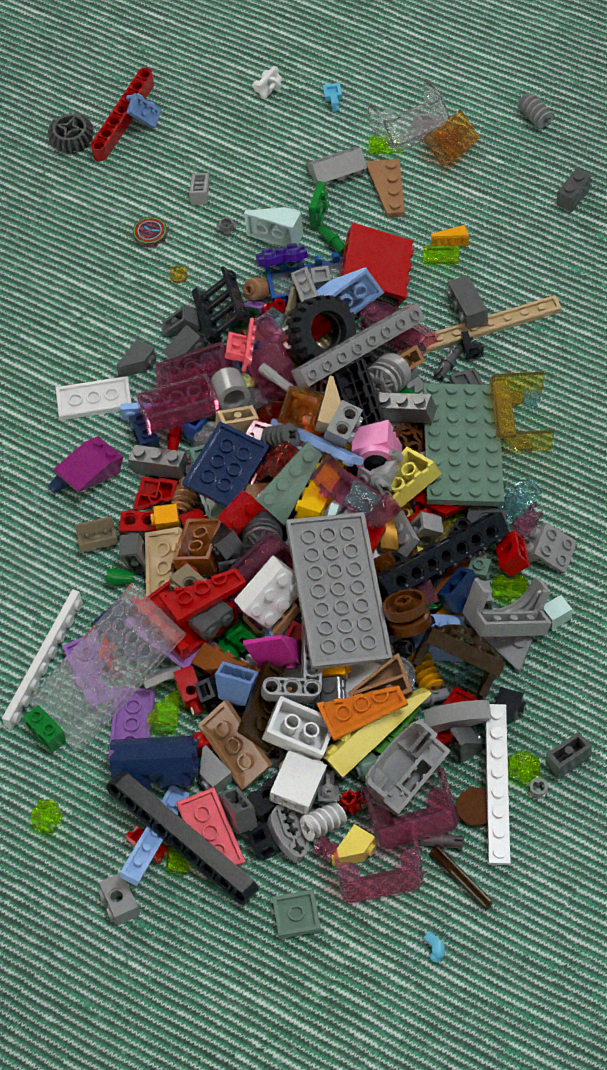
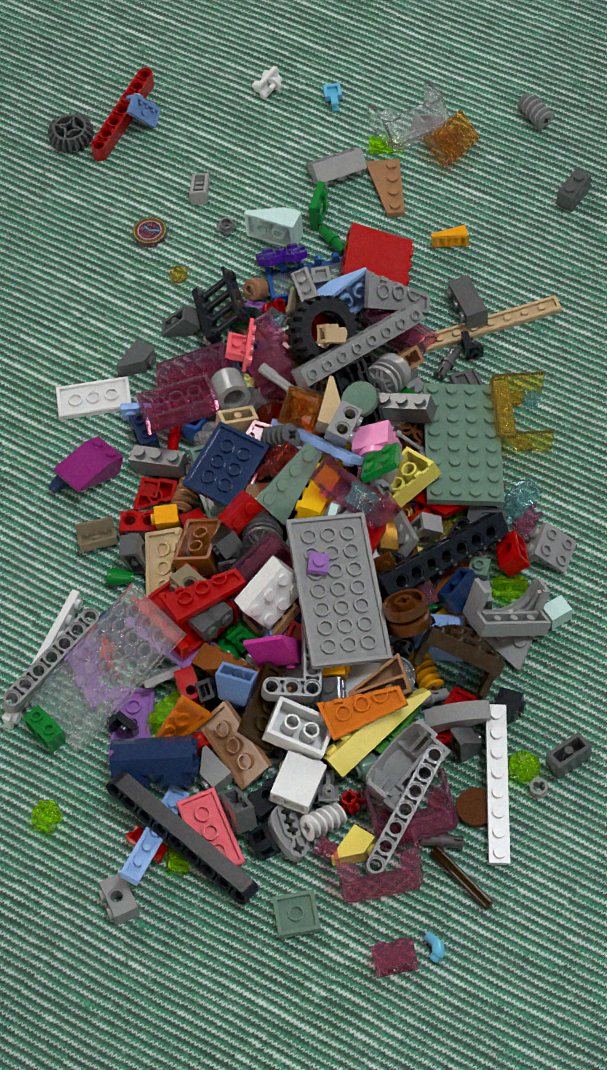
(46, 668): none -> light grey beam
(122, 722): none -> black bracket
(183, 719): none -> orange wing
(184, 343): dark grey brick -> none
(318, 563): none -> medium lavender plate
(331, 334): none -> tan brick
(362, 396): none -> sand green tile
(380, 462): none -> green plate
(391, 295): none -> light grey wing
(394, 957): none -> clear pink brick
(399, 434): none -> light grey hinge
(408, 801): none -> light grey beam
(440, 254): clear neon green plate -> none

